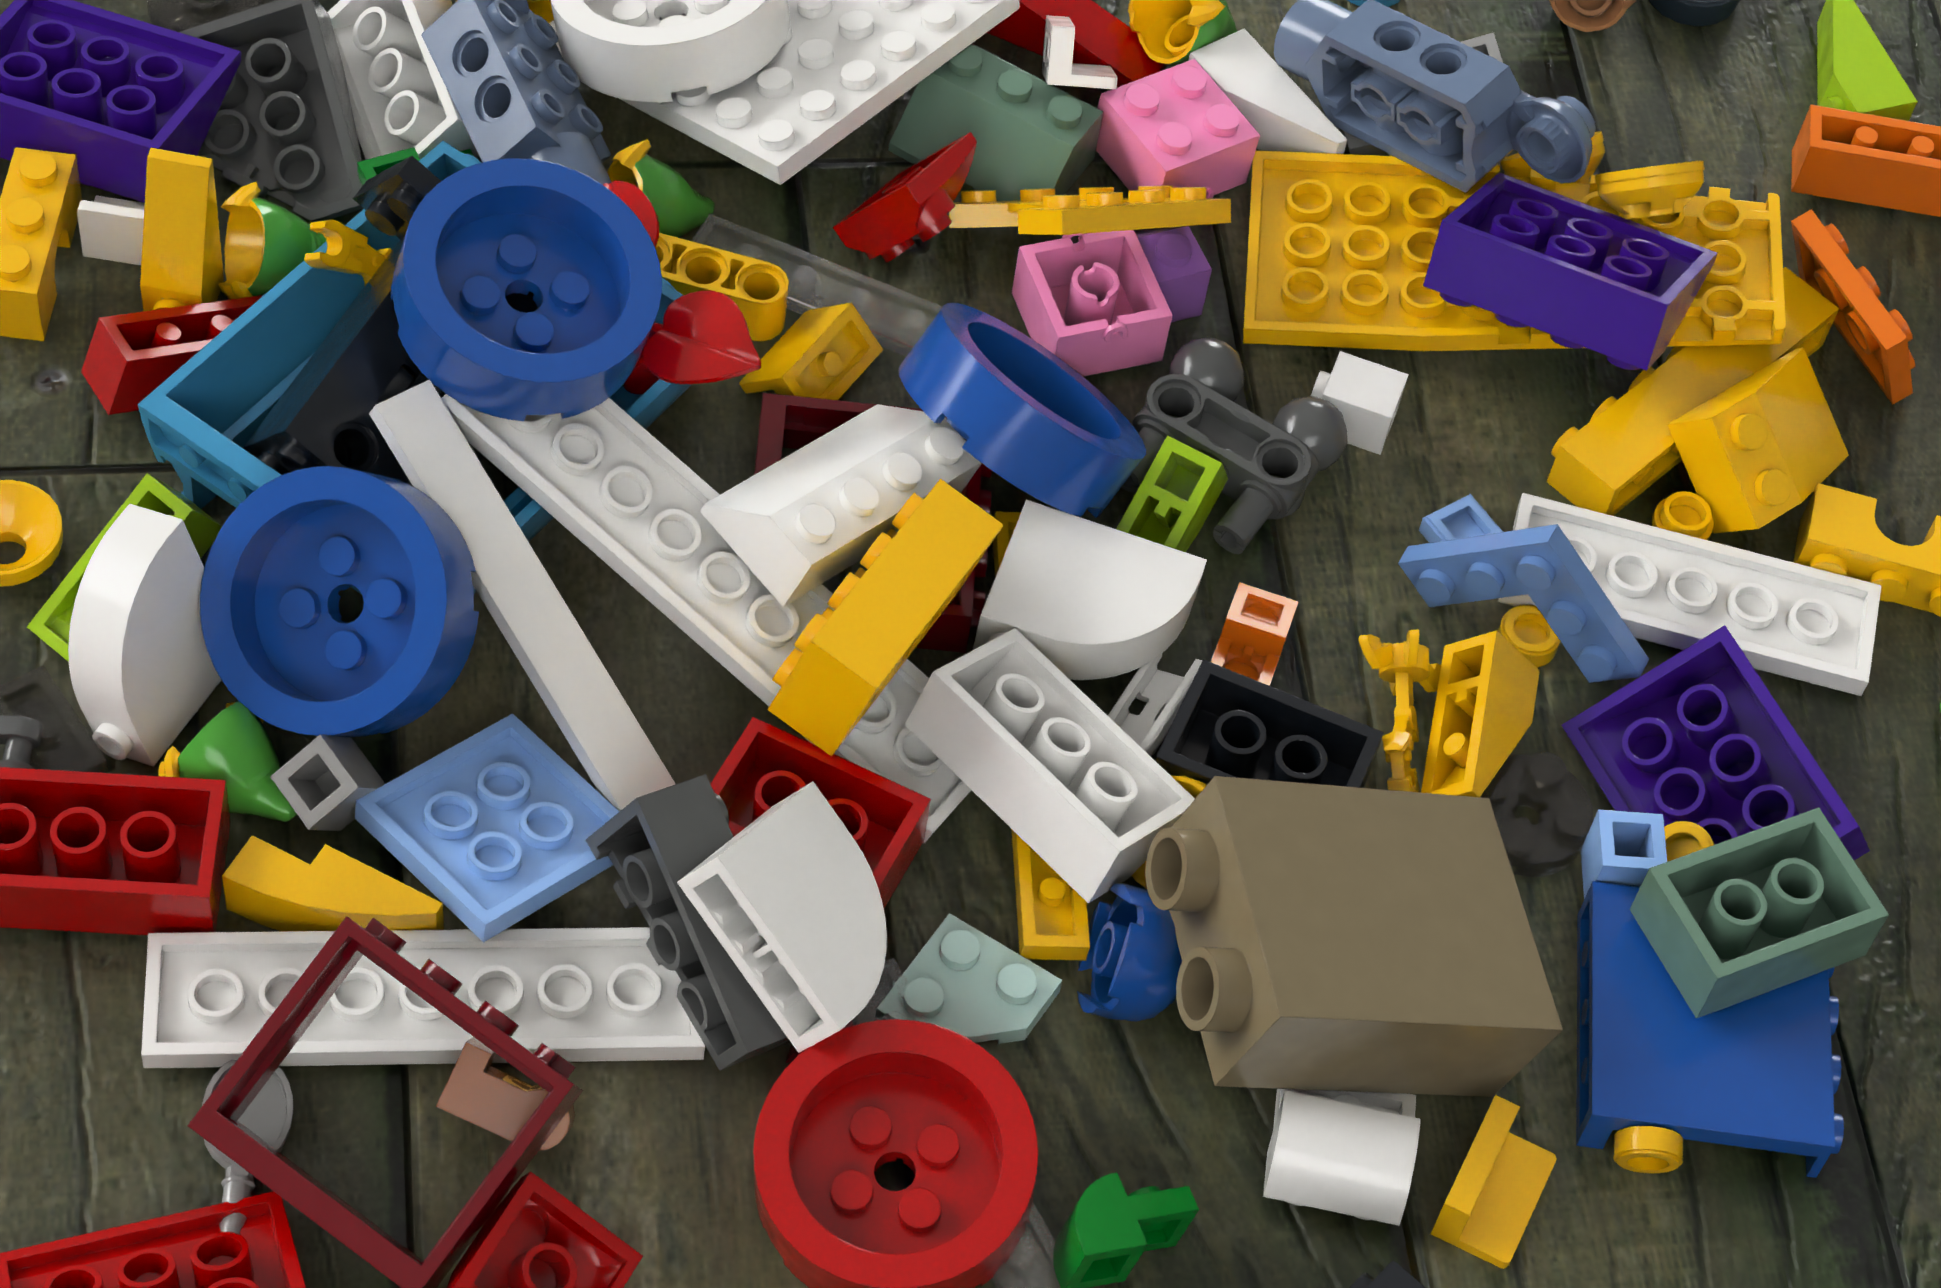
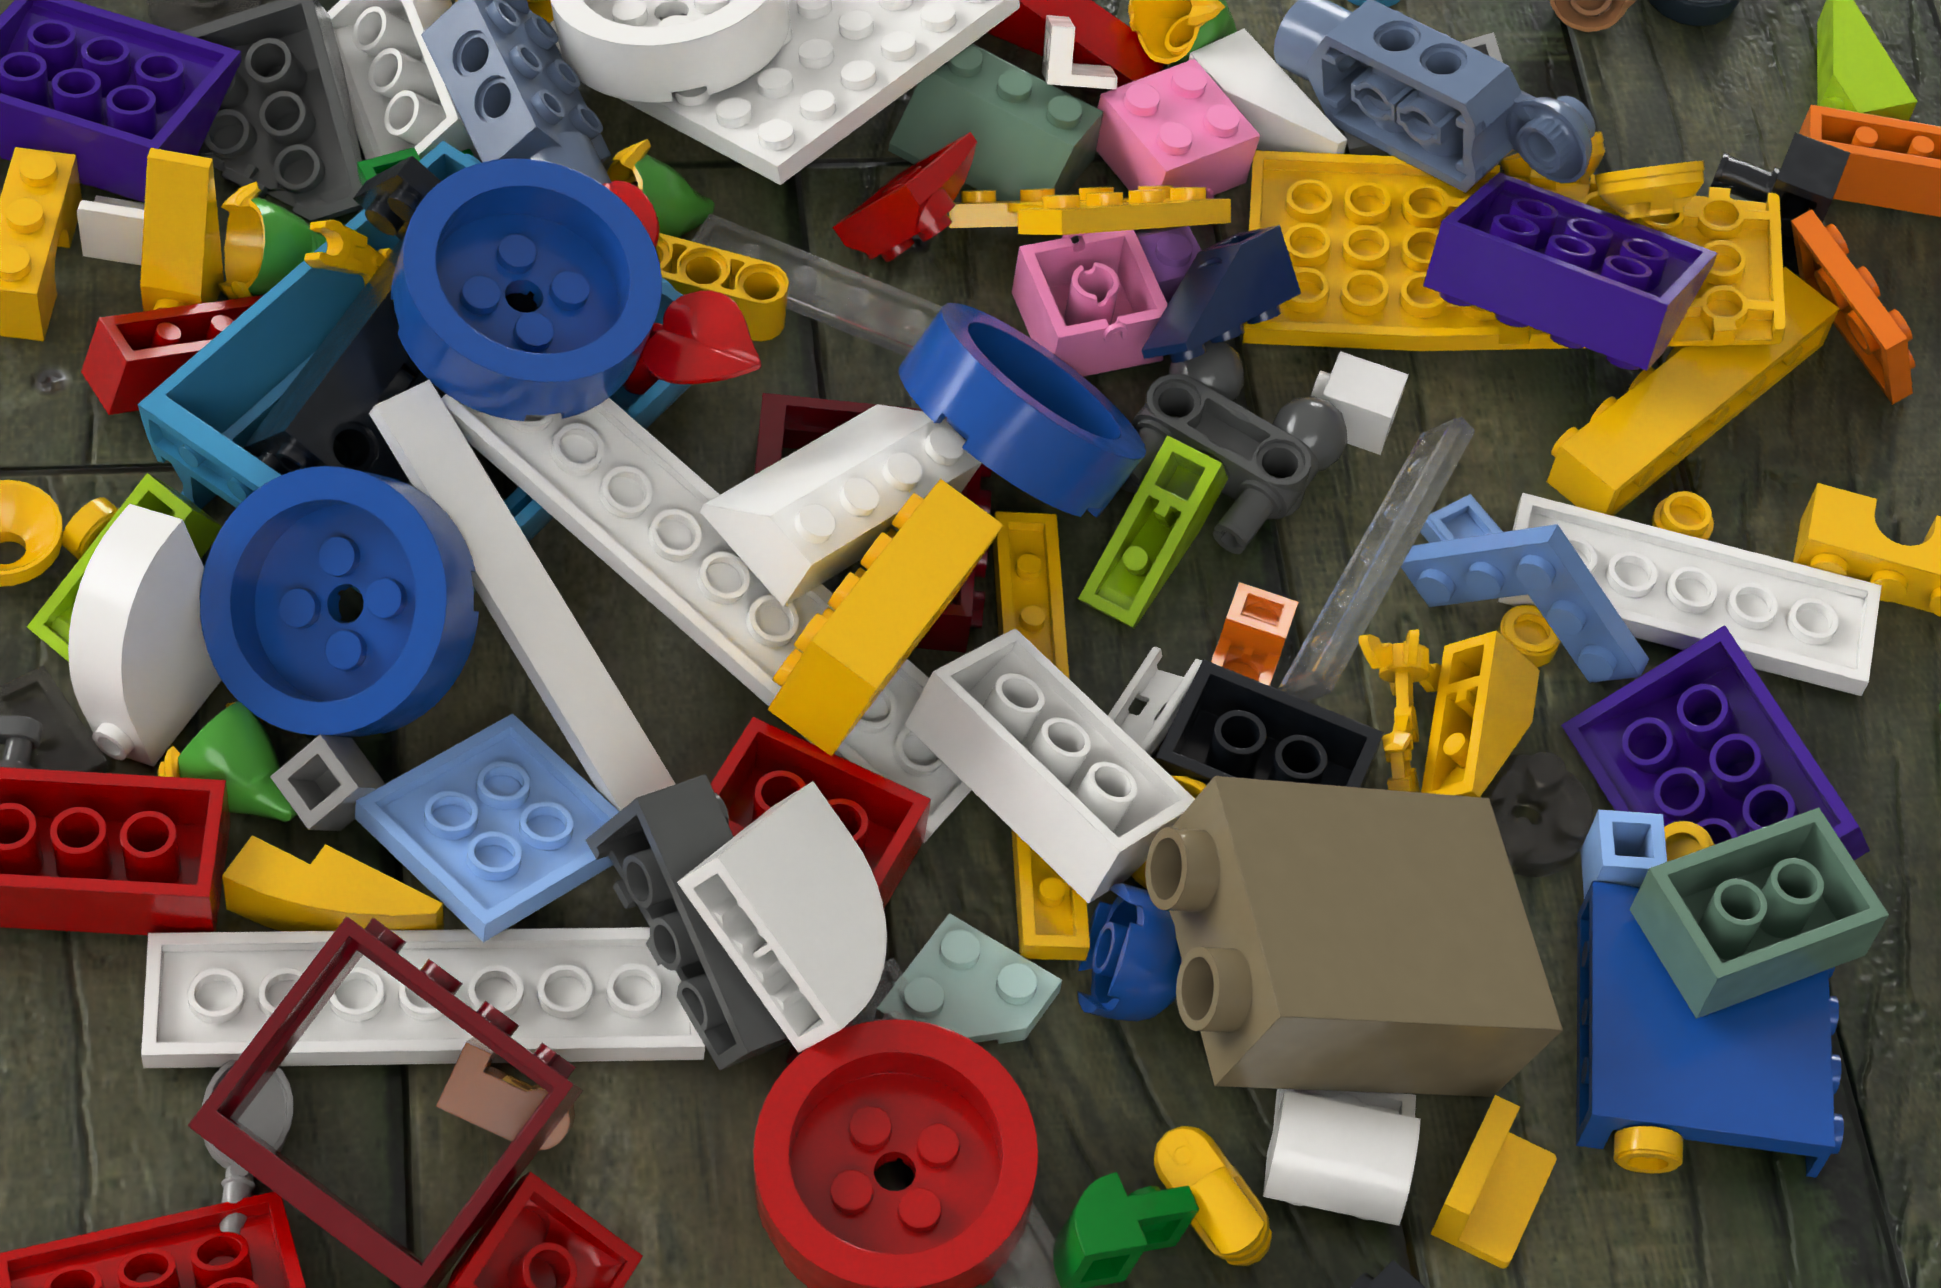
(87, 525): none -> yellow tile
(817, 355): yellow panel -> none
(1089, 594): white brick -> none
(1223, 288): none -> dark blue slope
(1229, 1213): none -> yellow arm
(1376, 561): none -> clear tile
(1760, 444): yellow slope -> none
(1803, 183): none -> black brick

